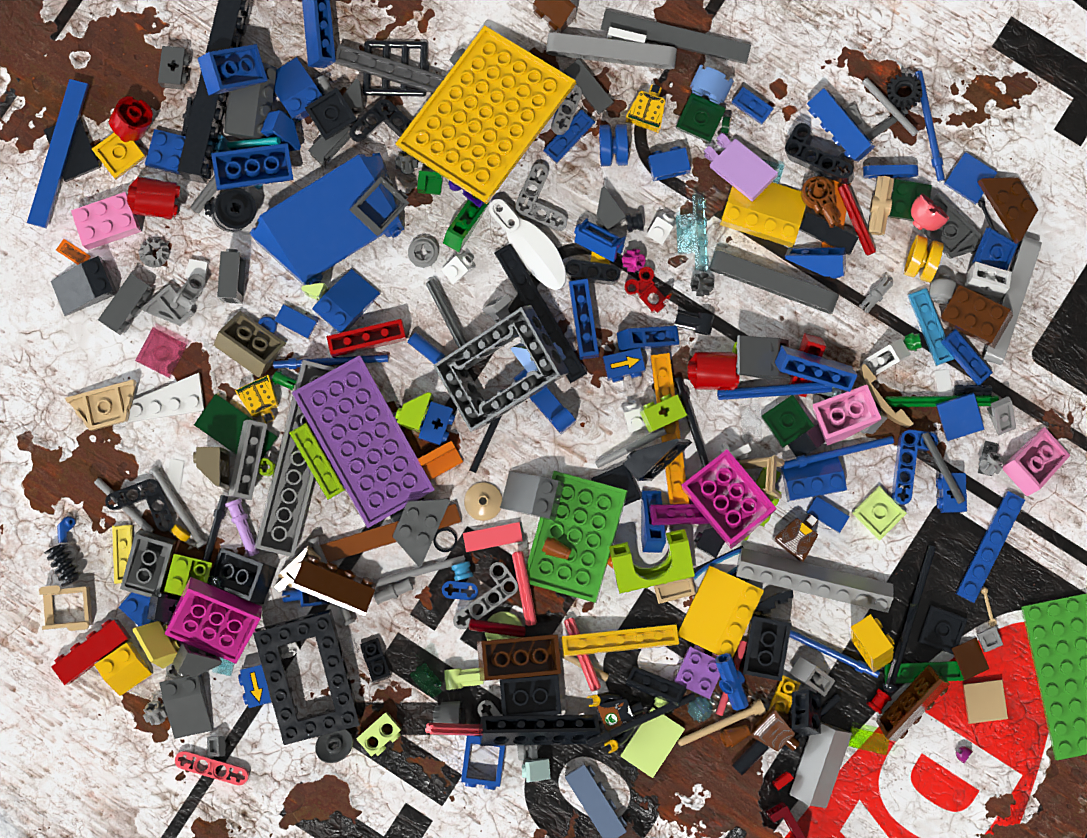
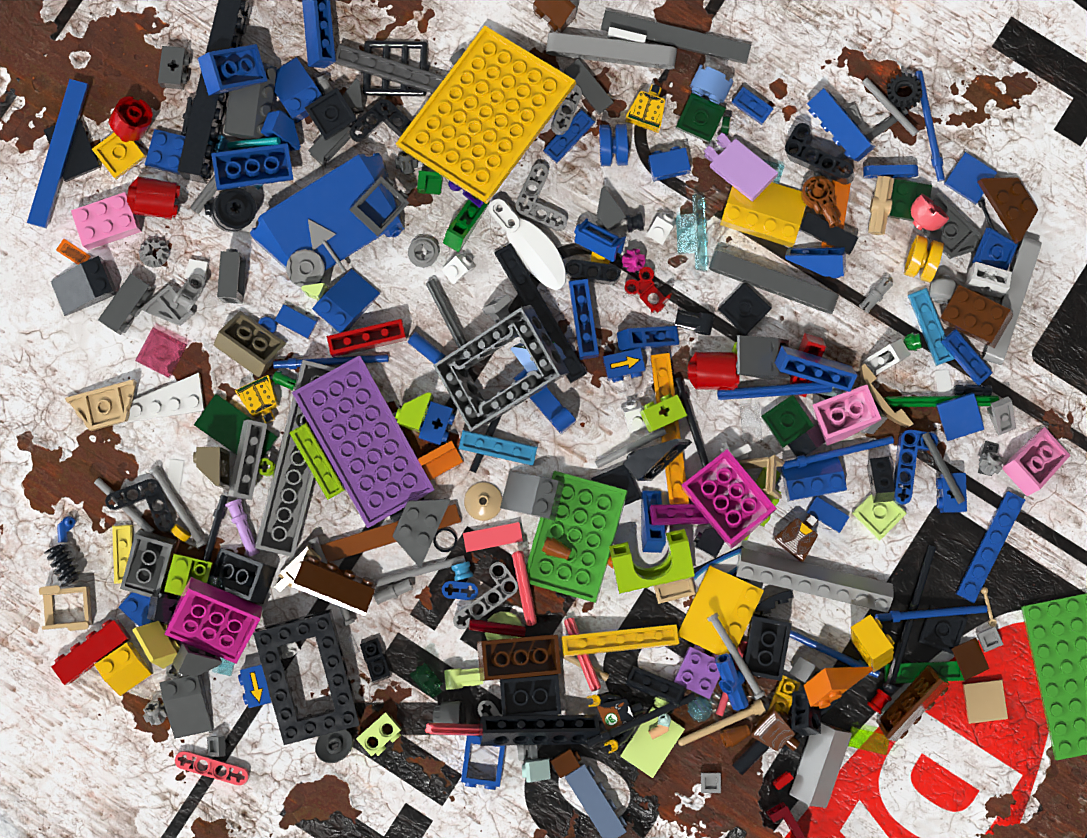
(298, 595): blue bracket -> none
(305, 268): none -> light grey tile
(319, 236): none -> light grey piece
(497, 448): none -> dark azure tile
(566, 762): none -> reddish brown brick
(662, 726): none -> arm
(702, 284): dark grey gear -> none
(710, 782): none -> light grey plate
(736, 656): none -> light grey bar
(744, 309): none -> black tile
(832, 683): none -> orange slope
(856, 219): red axle -> none
(881, 479): none -> black brick
(897, 616): none -> blue bar
(964, 755): magenta hinge -> none

